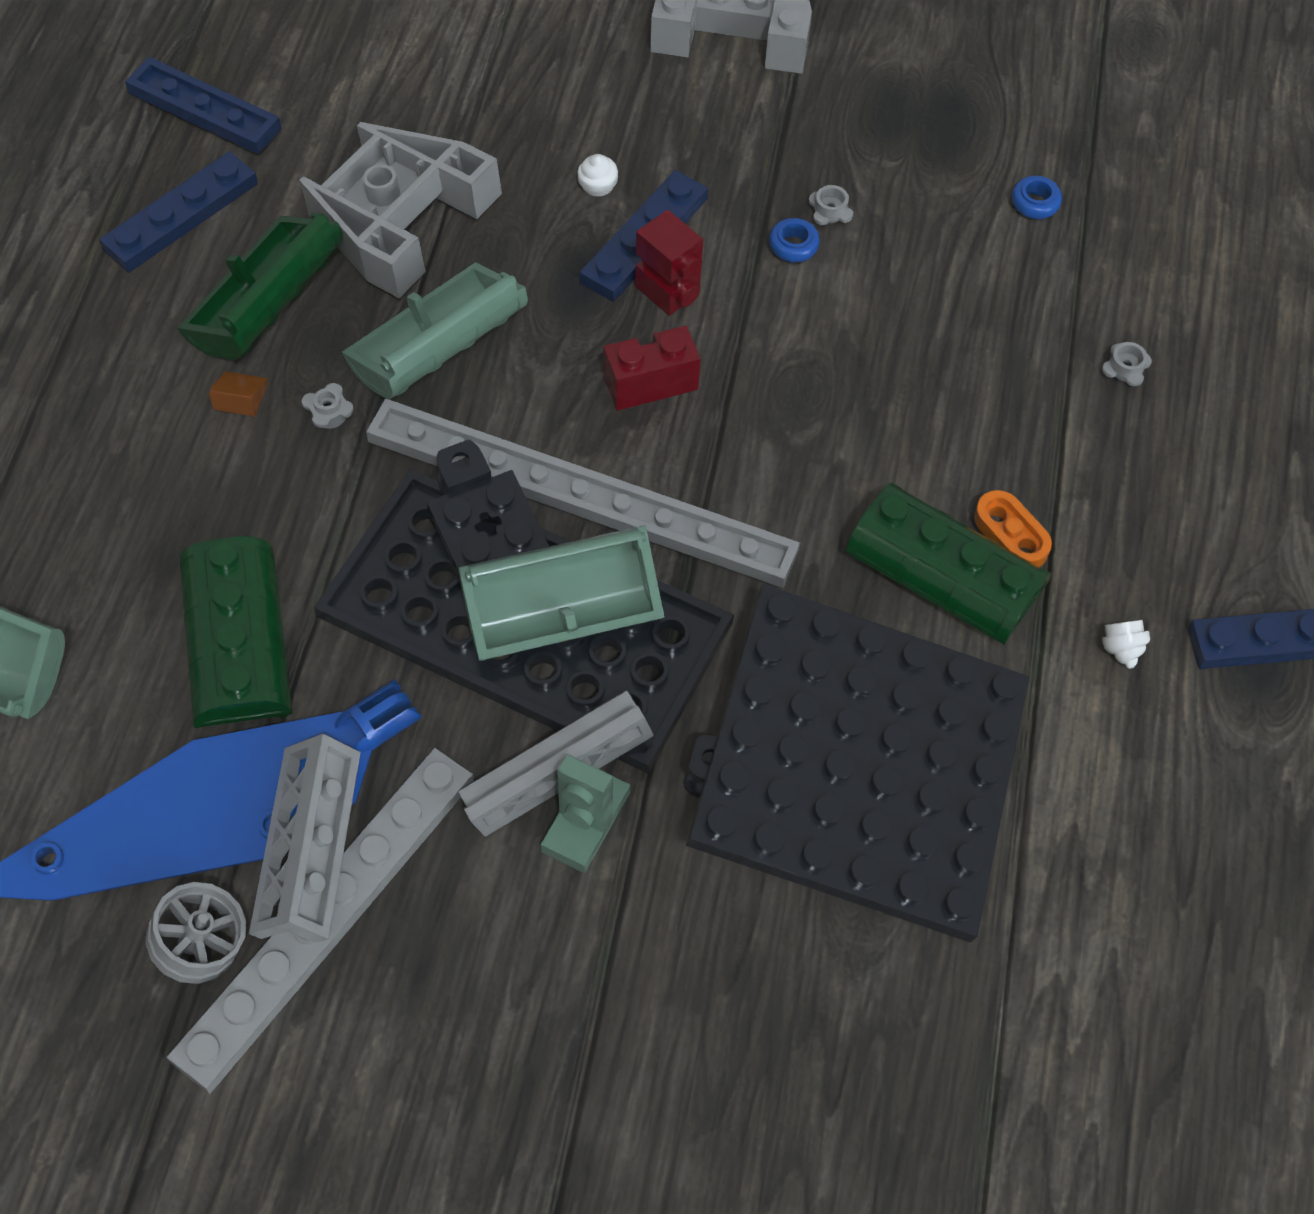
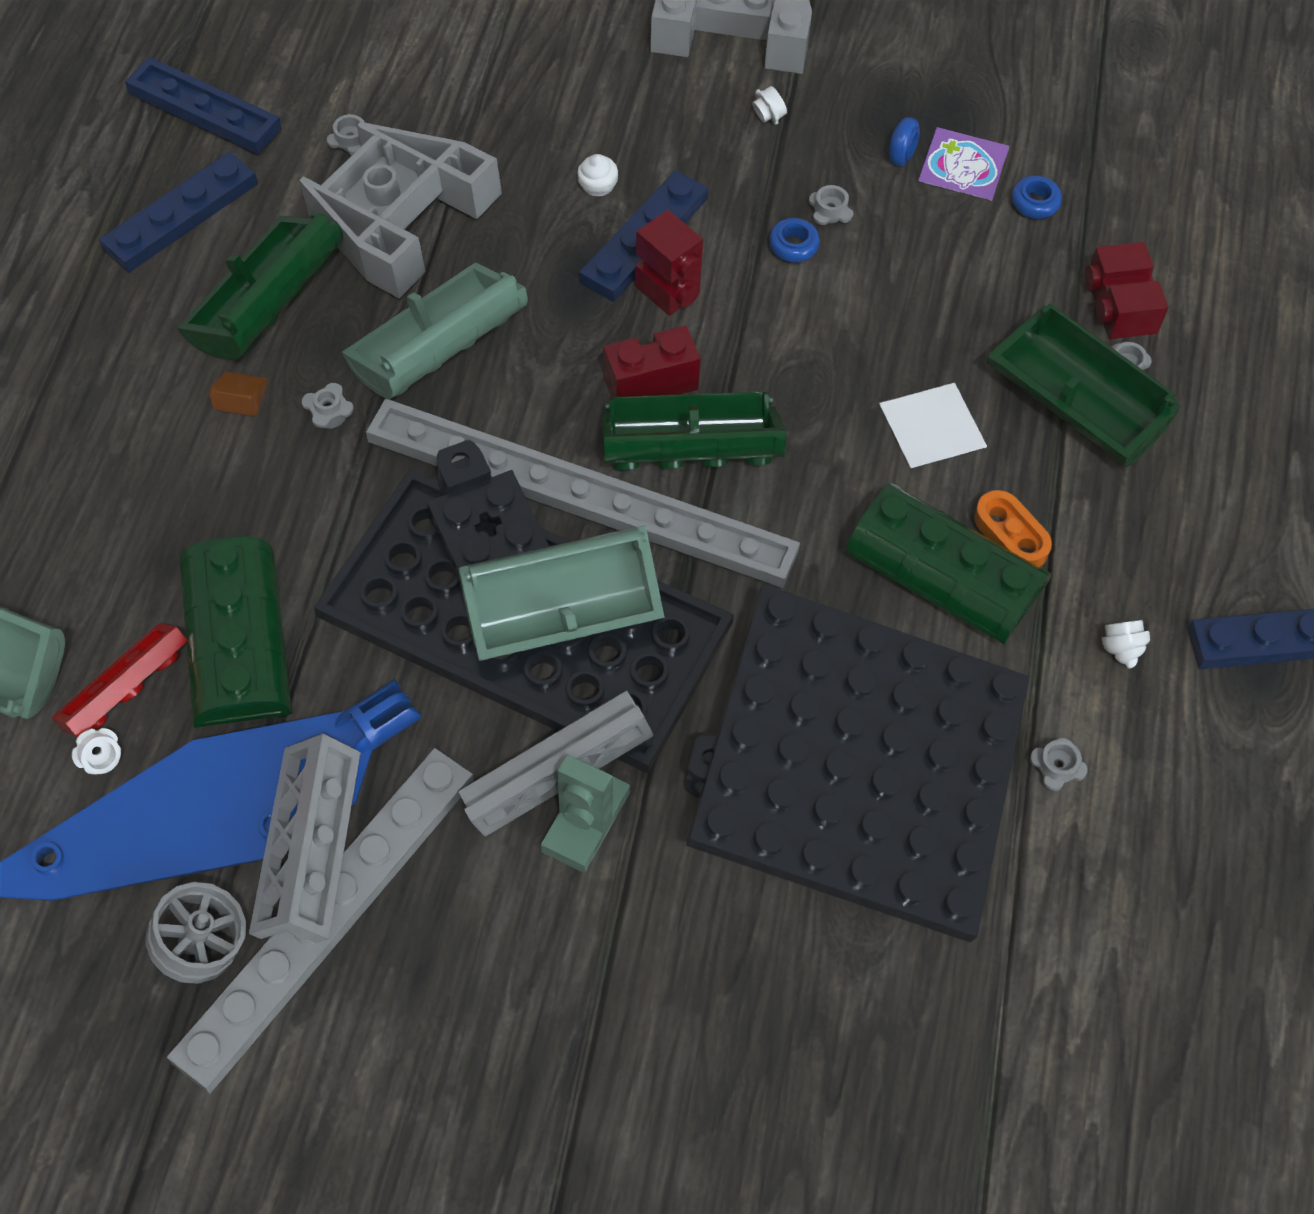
(105, 759): none -> white plate
(120, 680): none -> red plate
(345, 133): none -> light grey plate
(691, 429): none -> dark green container
(769, 105): none -> white plate
(904, 141): none -> blue piece
(933, 425): none -> white sticker
(964, 163): none -> sticker
(1065, 752): none -> light grey plate
(1086, 383): none -> dark green container
(1125, 290): none -> dark red brick

